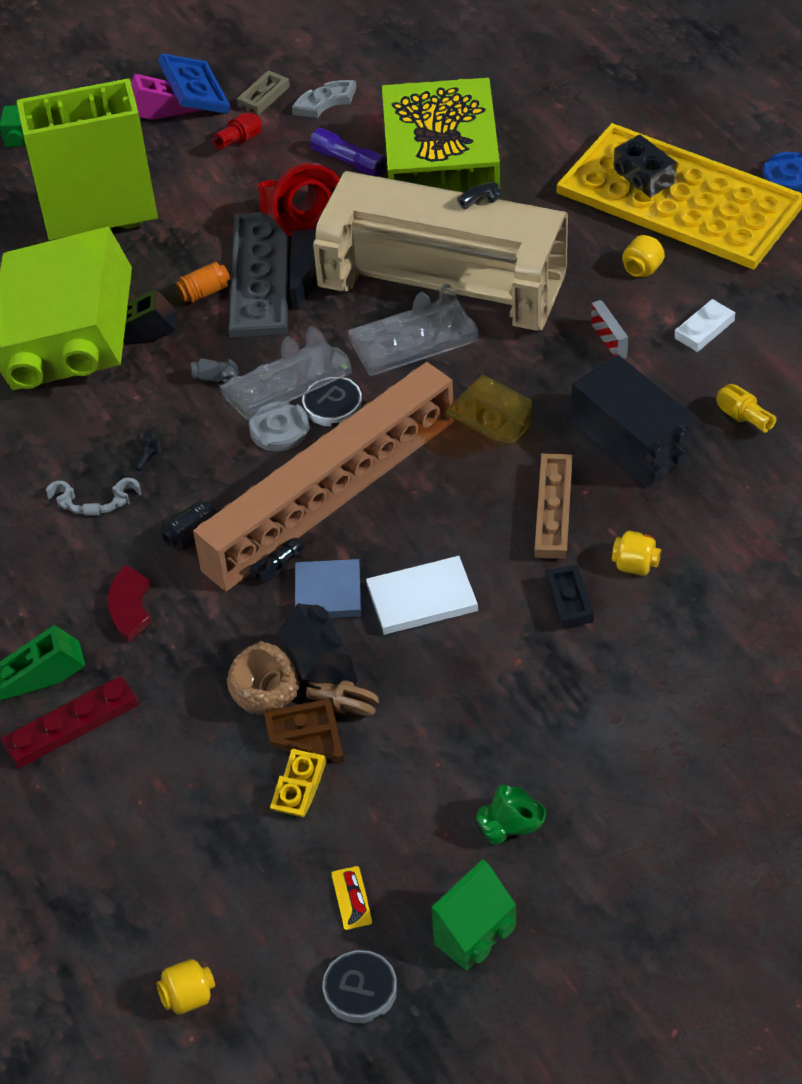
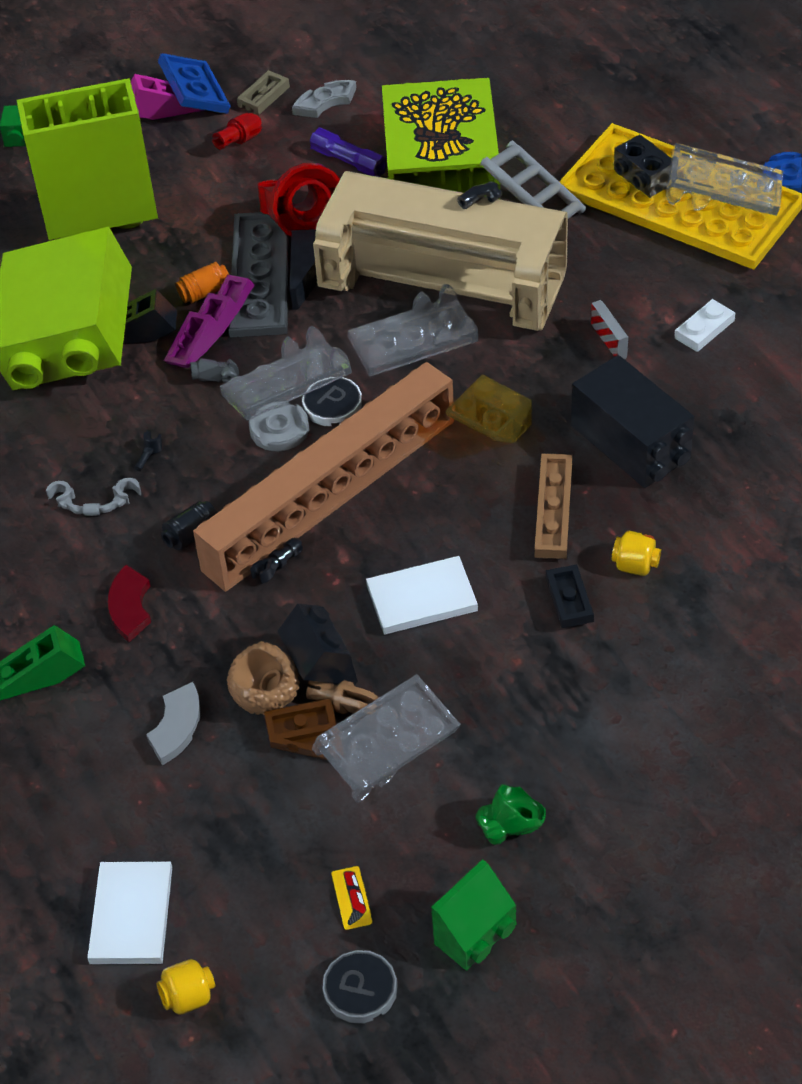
(69, 722): dark red plate -> none
(130, 913): none -> white tile
(178, 723): none -> light grey tile
(205, 327): none -> magenta slope
(299, 783): yellow slope -> none
(330, 585): sand blue tile -> none
(386, 736): none -> clear hinge
(533, 168): none -> light grey bar
(643, 256): yellow head -> none
(722, 179): none -> clear hinge
(743, 407): yellow arm -> none

